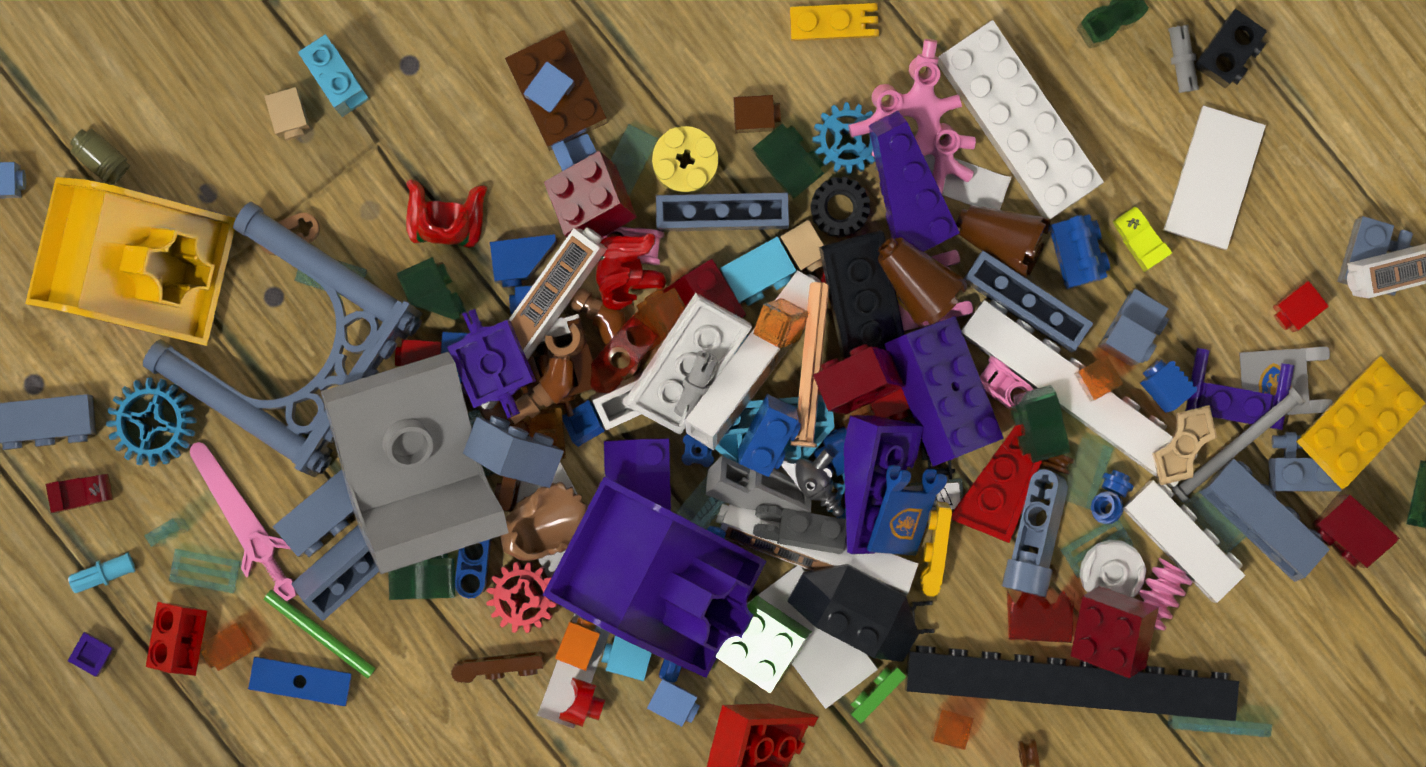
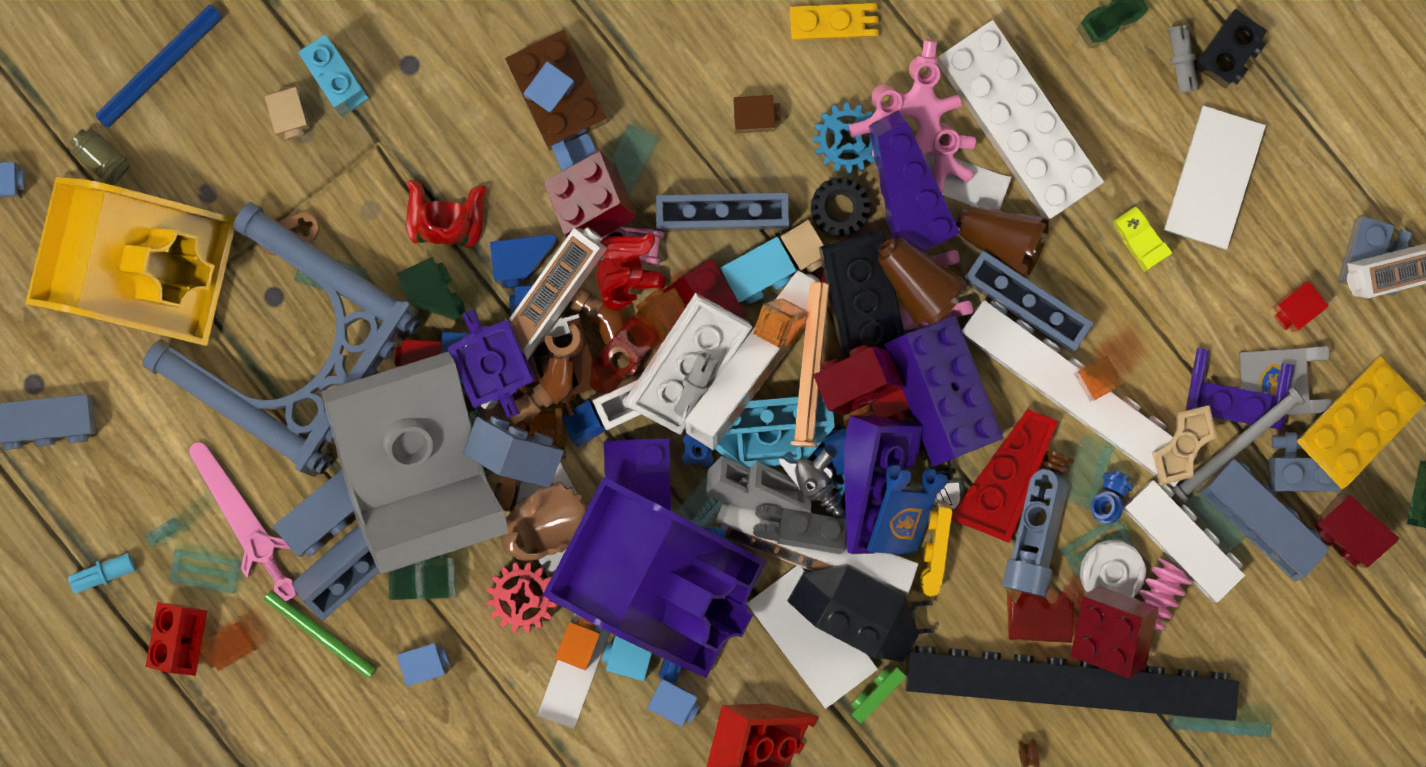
(78, 493): dark red leg -> none
(90, 654): dark purple plate -> none
(146, 436): dark azure gear -> none
(158, 66): none -> blue axle
(280, 677): blue tile -> none
(423, 663): none -> medium blue brick
(476, 567): blue beam -> none
(496, 666): reddish brown hinge -> none
(584, 705): red piece -> none
(677, 143): light yellow brick -> none
(766, 645): brick -> none
(768, 435): blue brick -> none
(788, 161): clear green brick -> none
(952, 728): clear orange brick -> none
(1003, 383): bright pink piece -> none
(1040, 423): clear green brick -> none
(1079, 251): blue brick -> none
(1133, 329): sand blue brick -> none
(1167, 385): blue brick -> none

